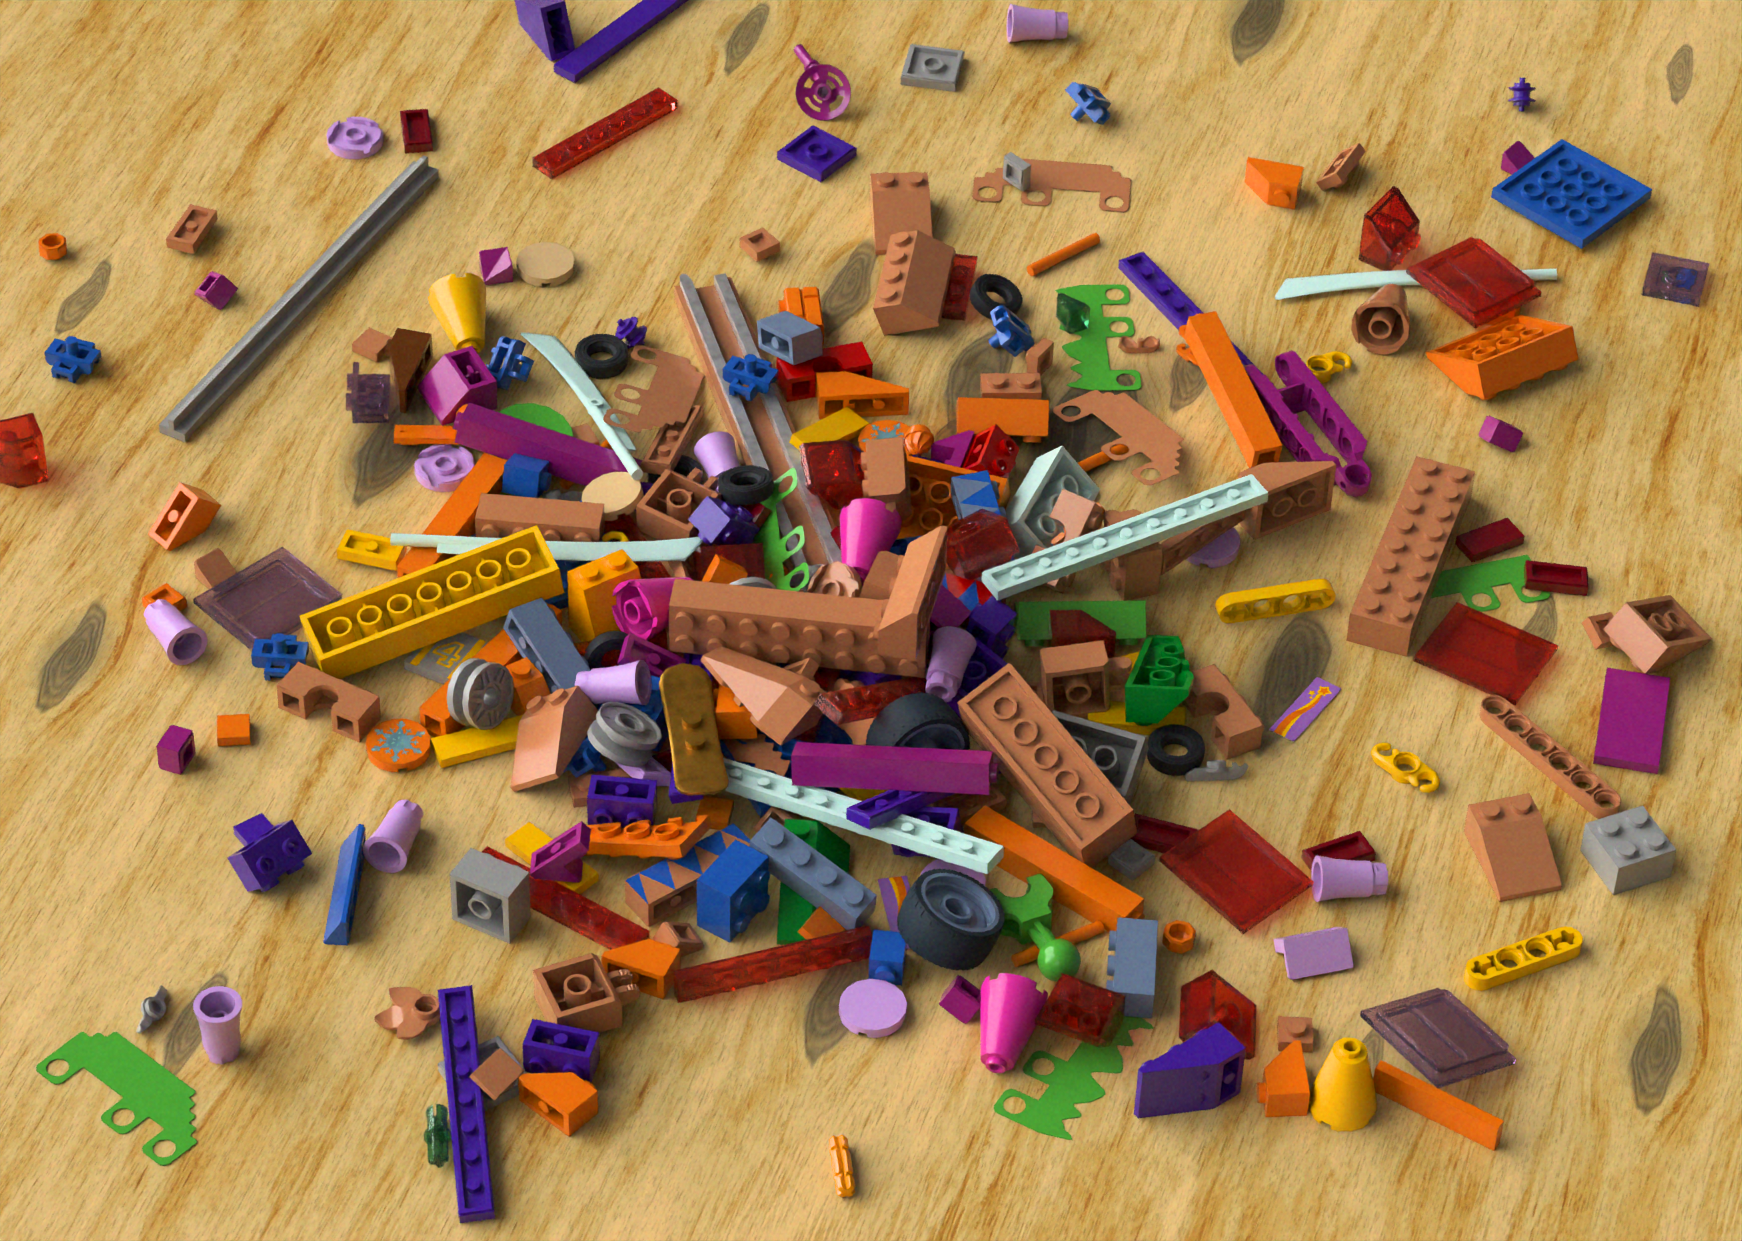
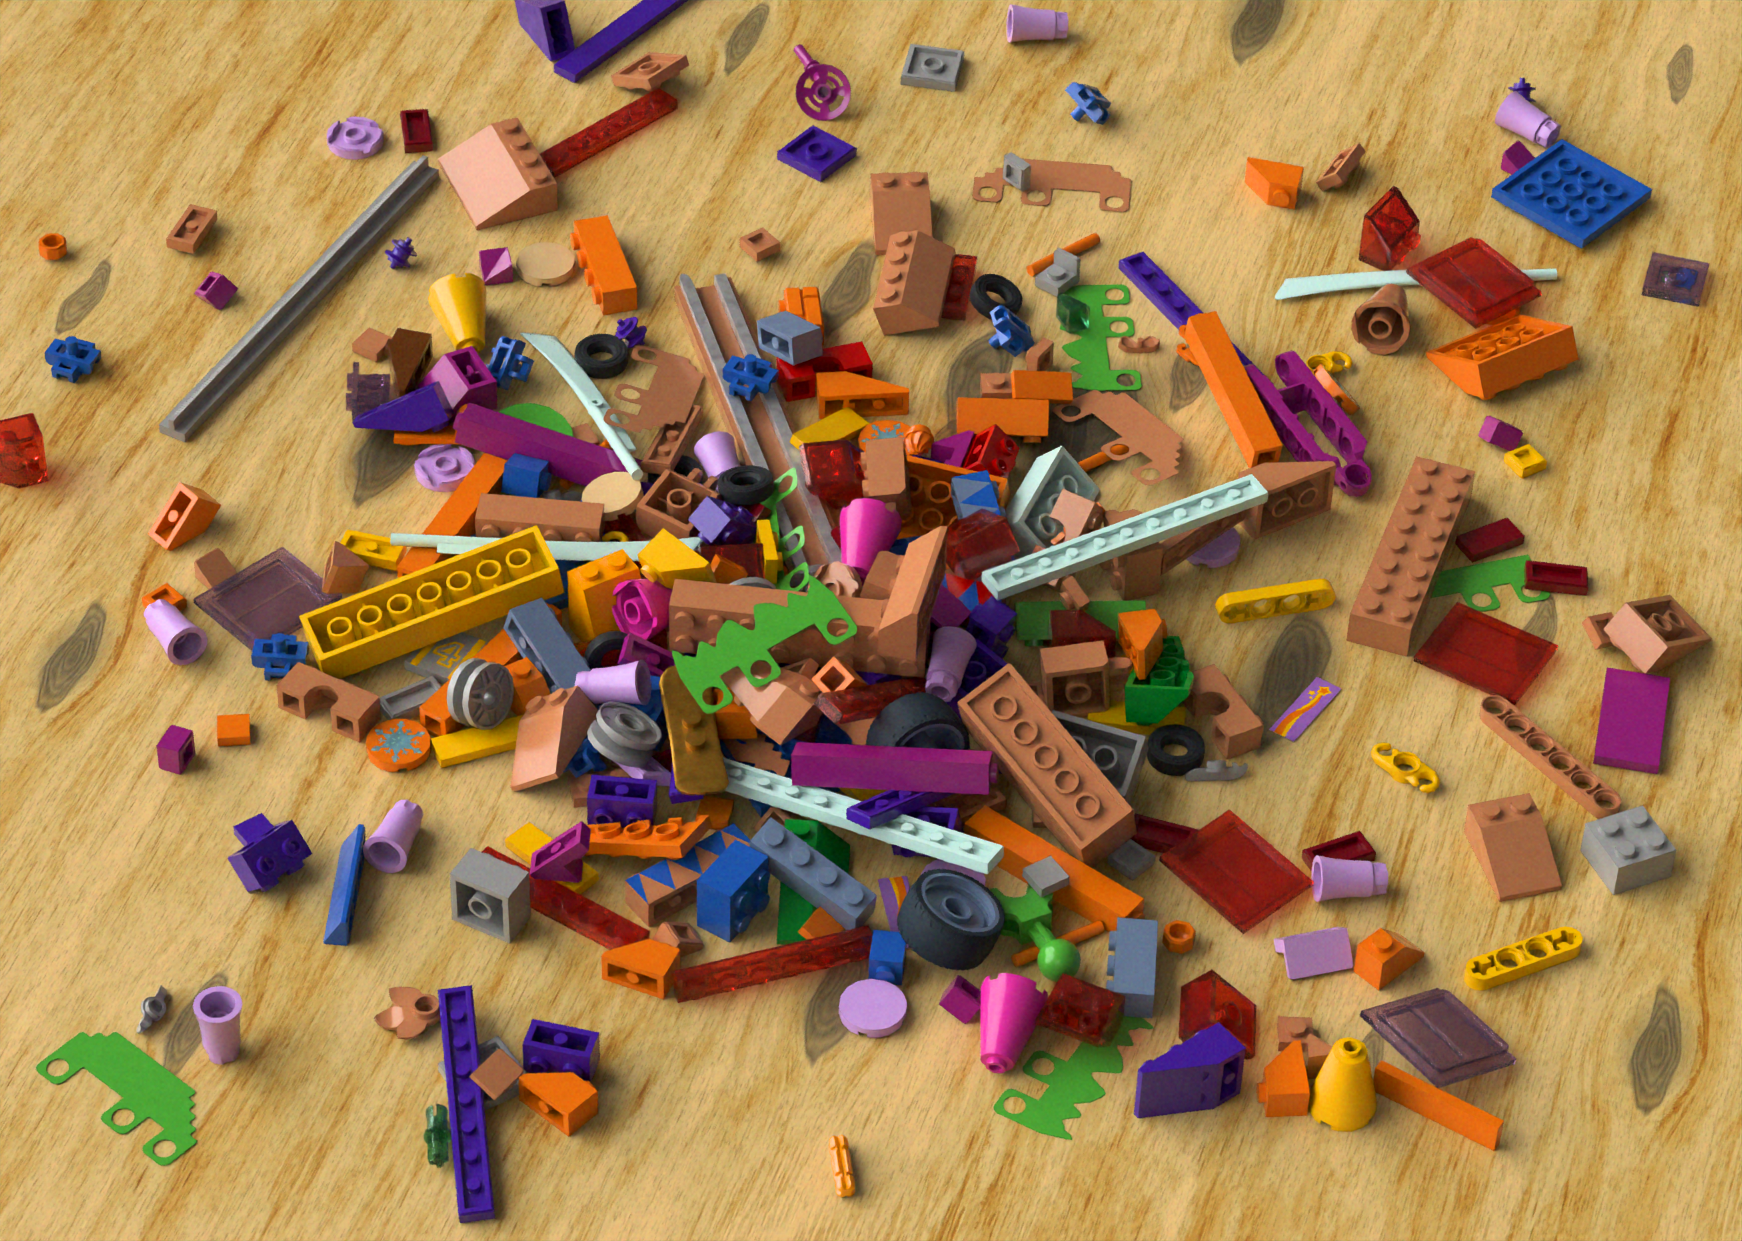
(343, 571): none -> nougat slope
(401, 253): none -> dark purple wheel
(407, 700): none -> light grey tile
(412, 412): none -> dark purple slope
(500, 176): none -> slope
(583, 994): nougat hinge -> none
(604, 265): none -> orange brick
(650, 71): none -> nougat plate
(670, 559): none -> yellow slope
(743, 646): none -> bright green piece
(772, 559): none -> yellow plate
(837, 676): none -> orange brick
(1042, 386): none -> orange tile
(1045, 876): none -> light grey tile
(1061, 274): none -> light grey bracket
(1073, 596): none -> nougat plate
(1142, 638): none -> orange slope
(1315, 1055): none -> nougat slope
(1336, 389): none -> orange tile
(1385, 957): none -> orange slope
(1525, 461): none -> yellow tile
(1527, 120): none -> lavender plant

